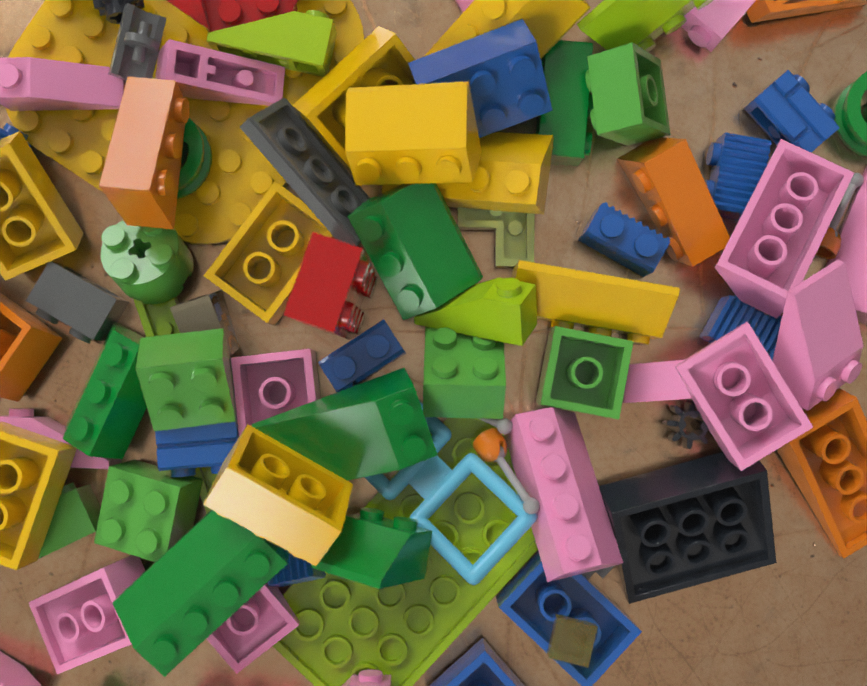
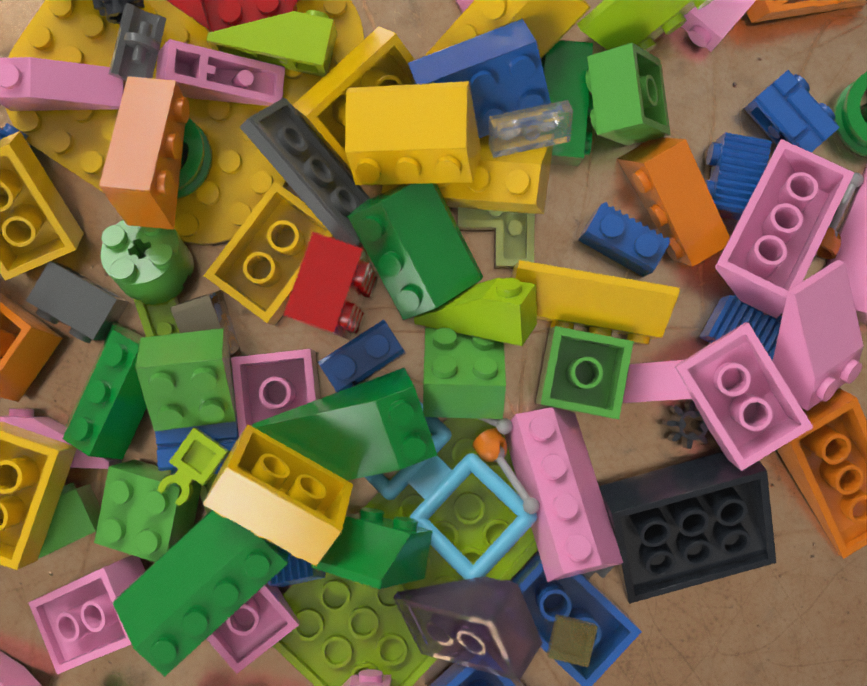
(196, 460): none -> lime plate
(473, 624): none -> slope
(530, 128): none -> clear plate

